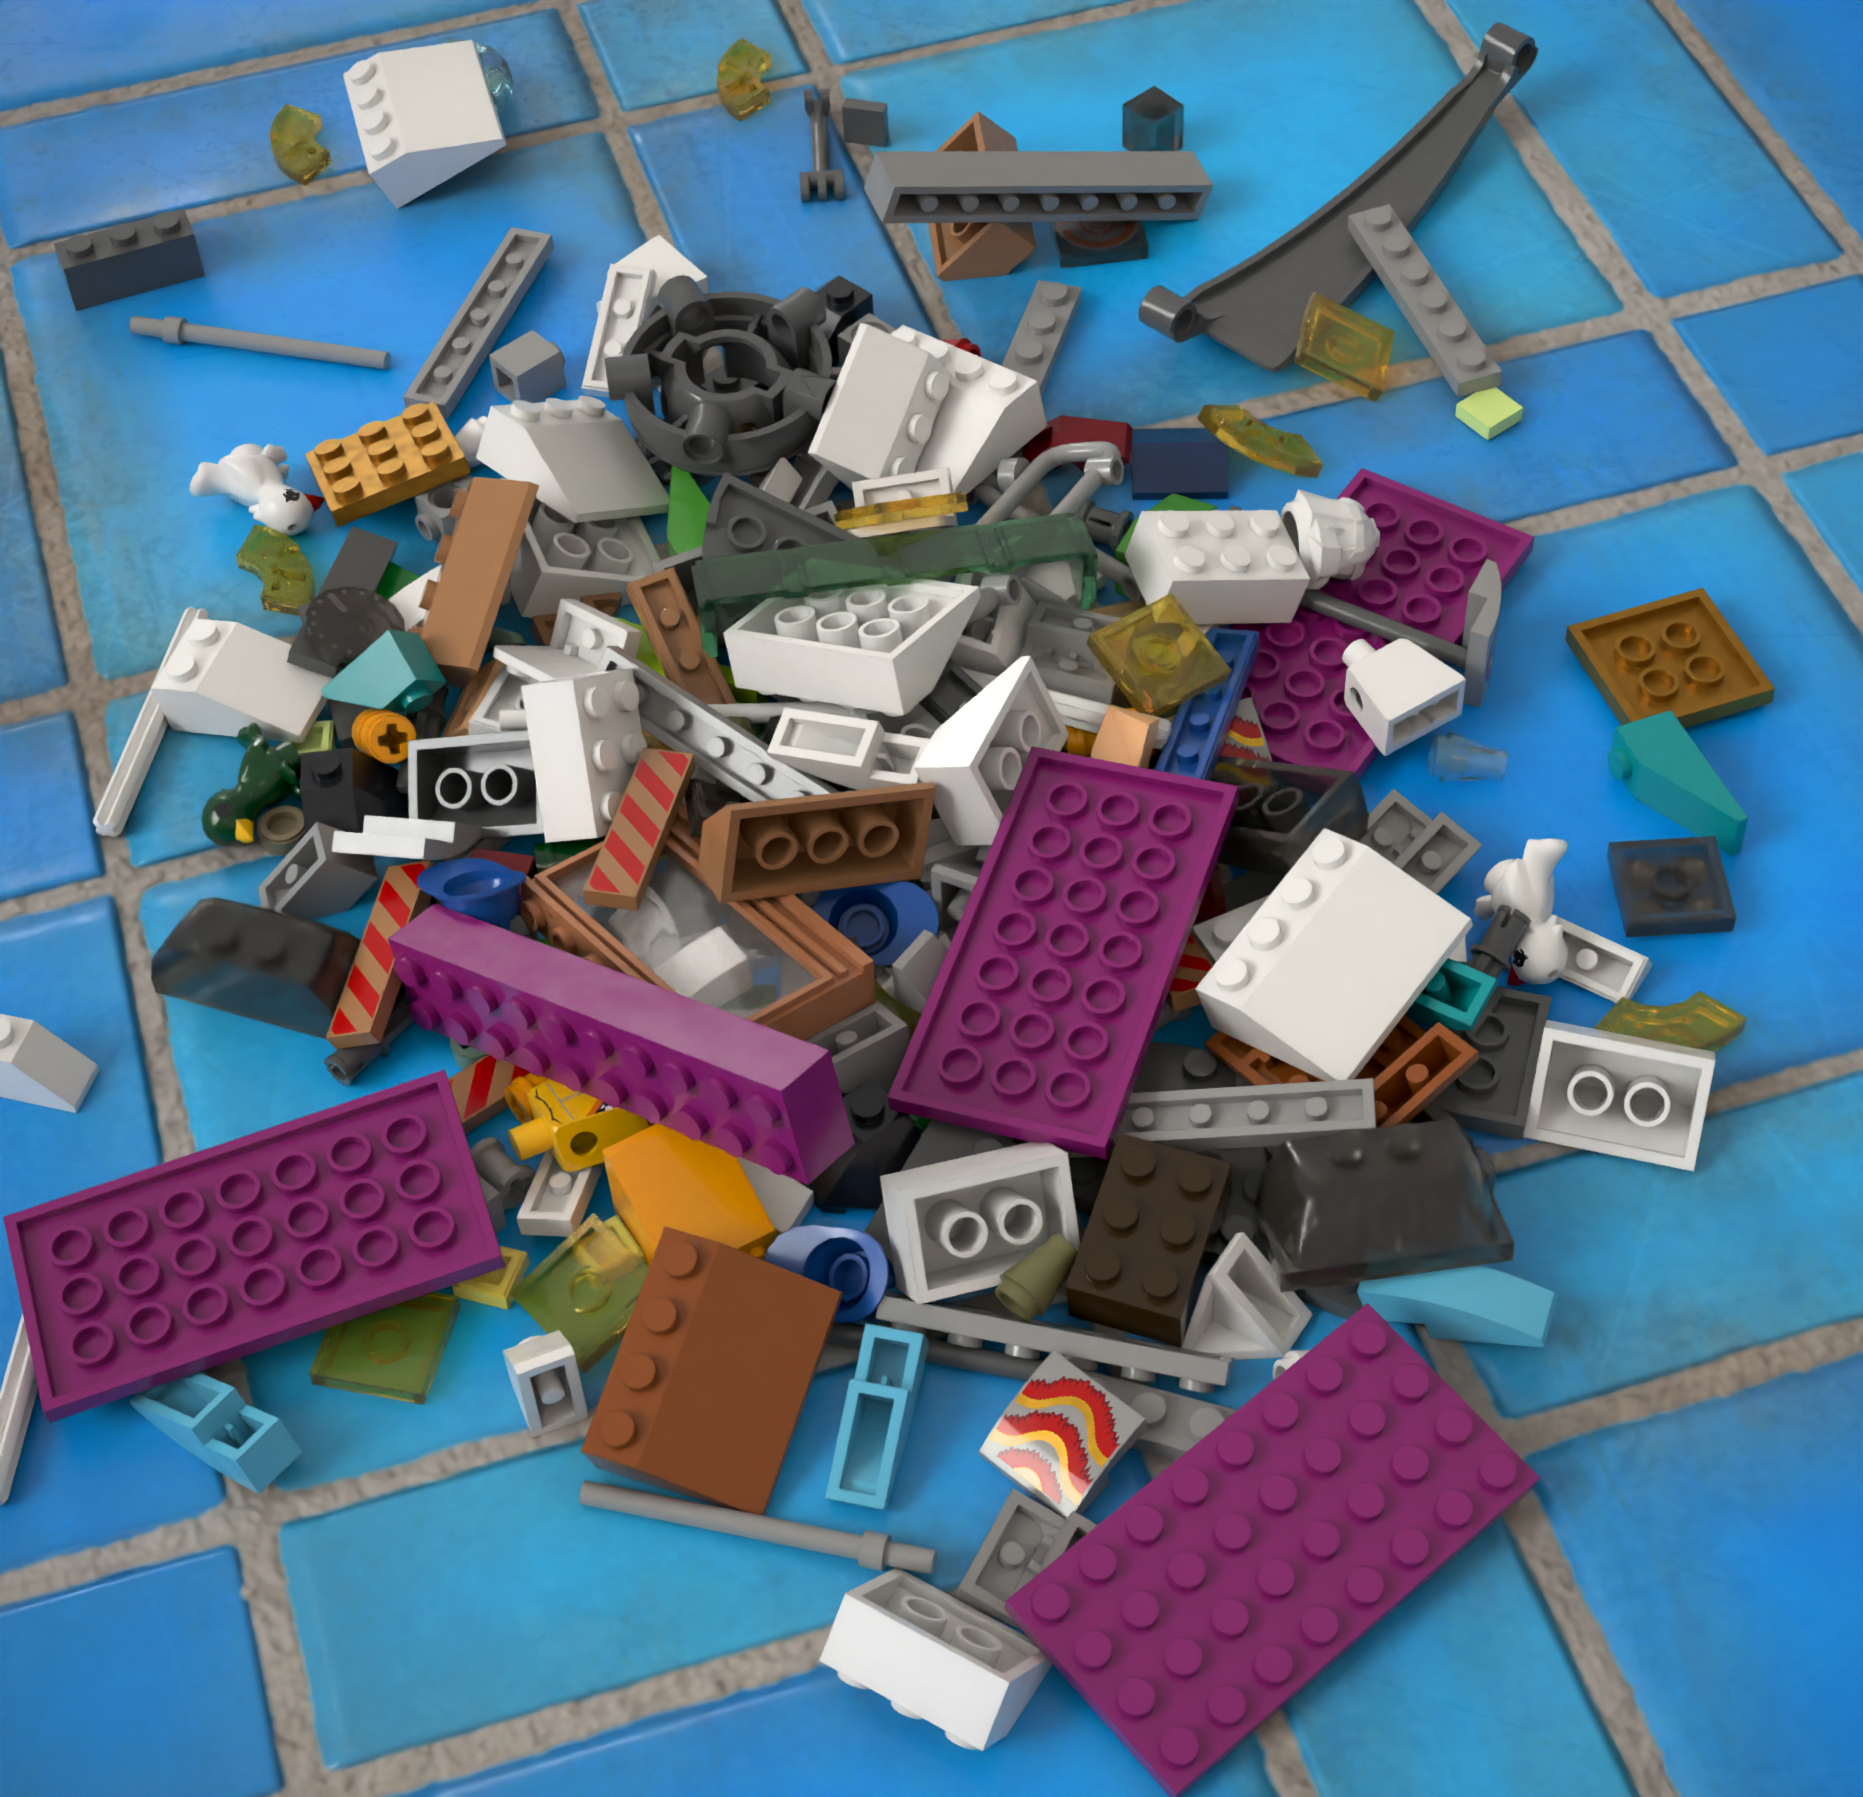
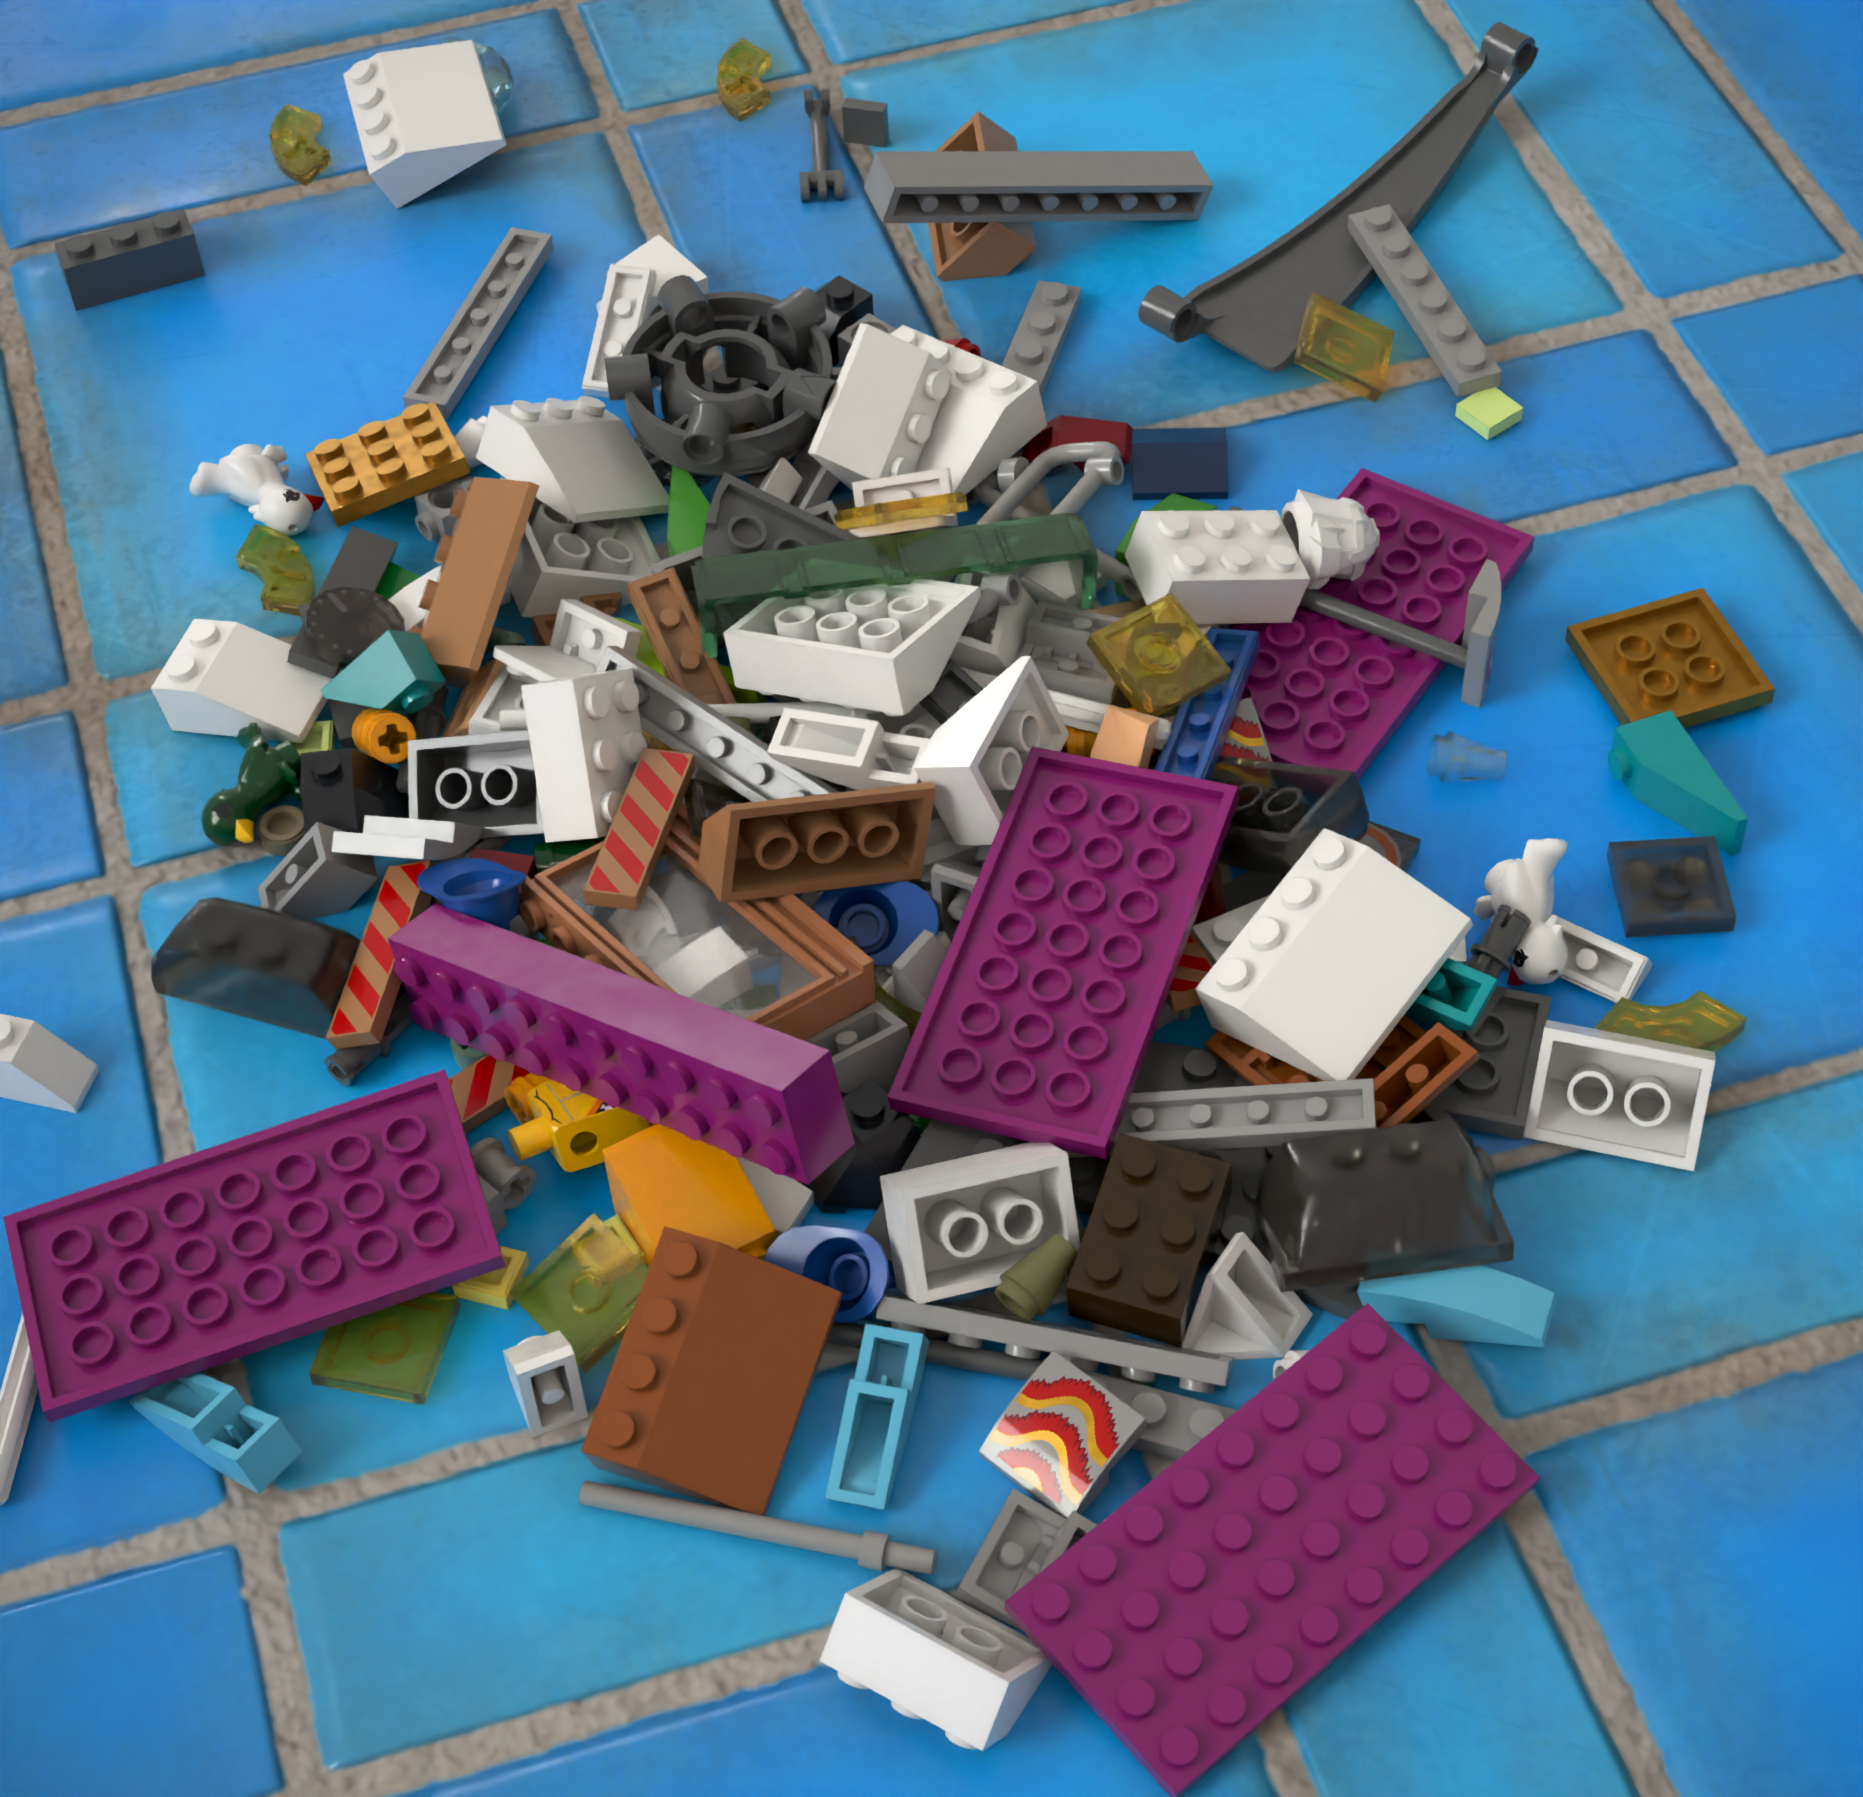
(139, 749): white axle -> none
(178, 331): light grey bar -> none
(528, 369): light grey brick -> none
(557, 1199): white plate -> none
(1098, 242): tile -> none
(1105, 525): dark grey bush -> none
(1153, 122): clear smoke brick -> none
(1259, 441): clear yellow tile -> none
(1400, 692): white torso -> none
(1418, 845): light grey slope -> none

